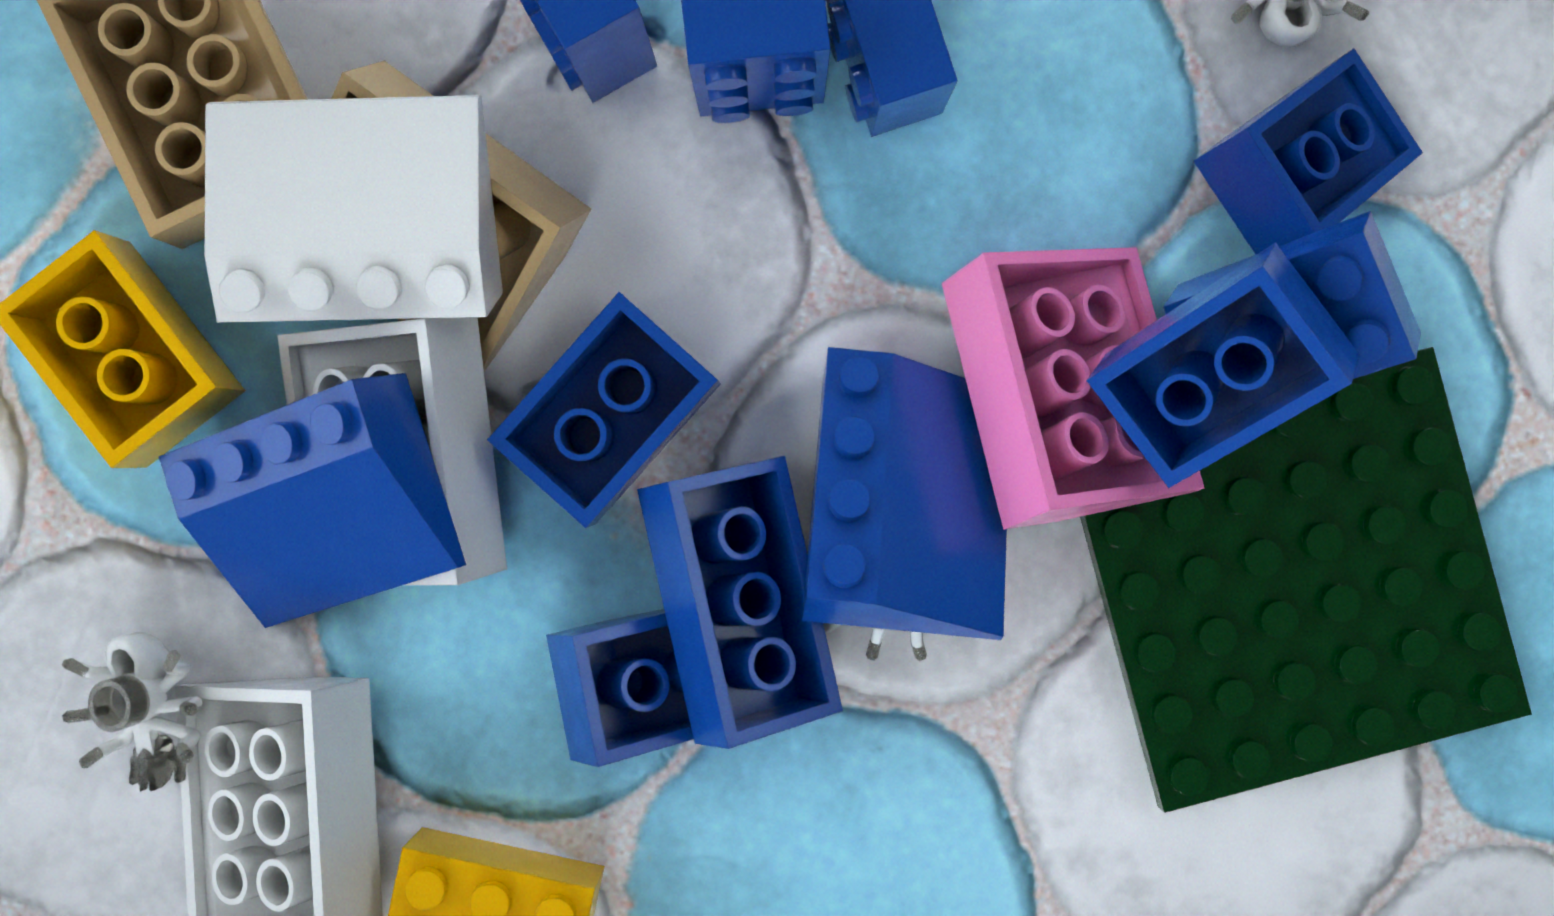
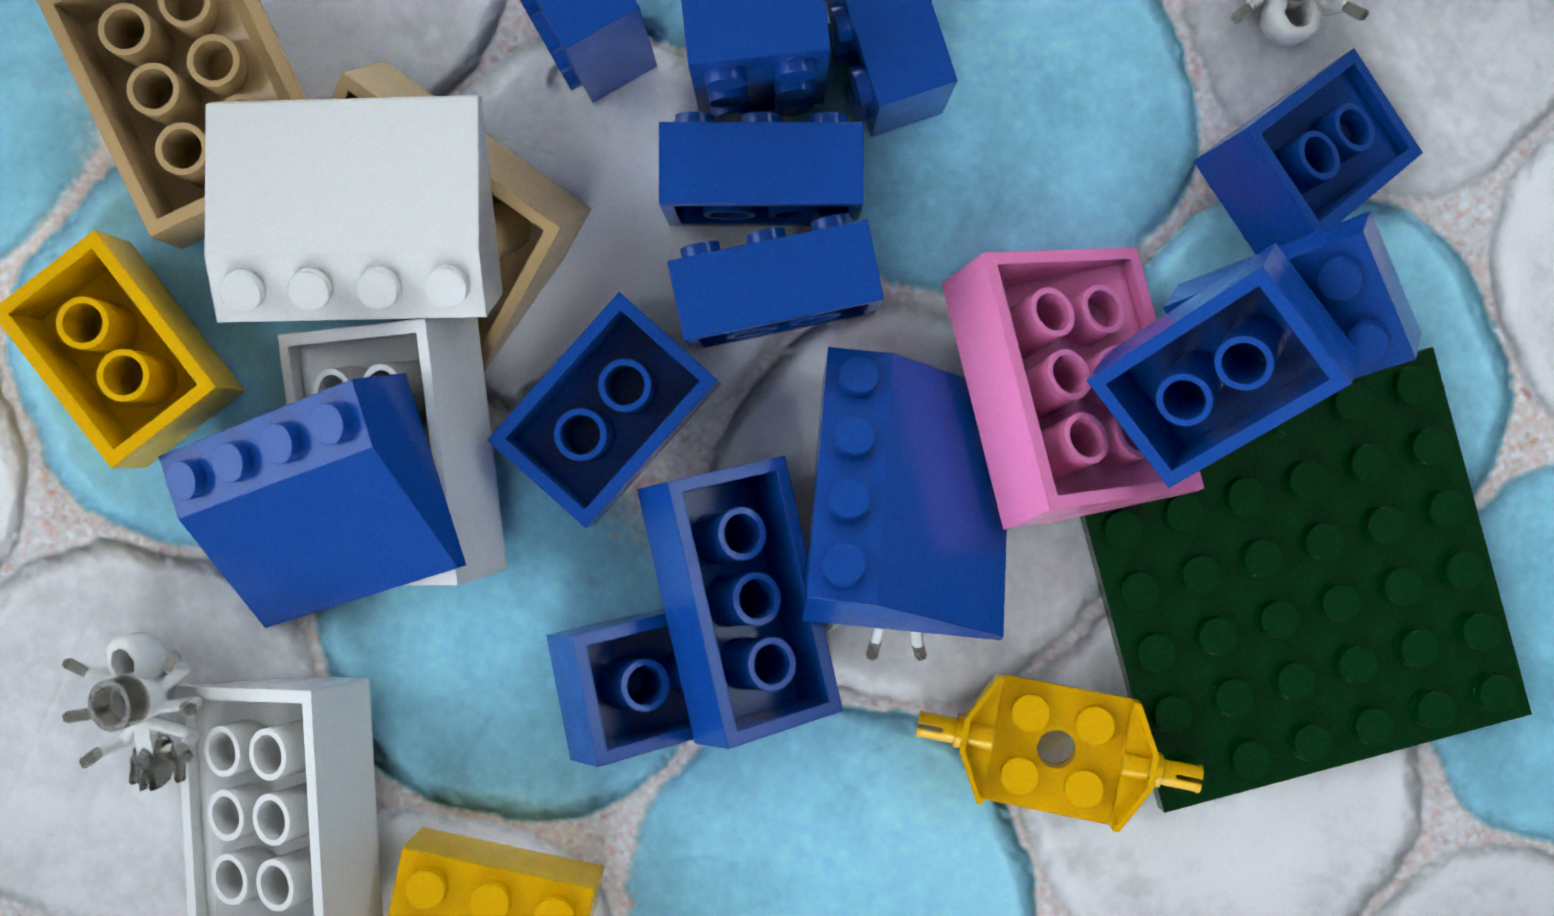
(759, 169): none -> blue brick
(775, 282): none -> blue brick
(1102, 779): none -> yellow plate

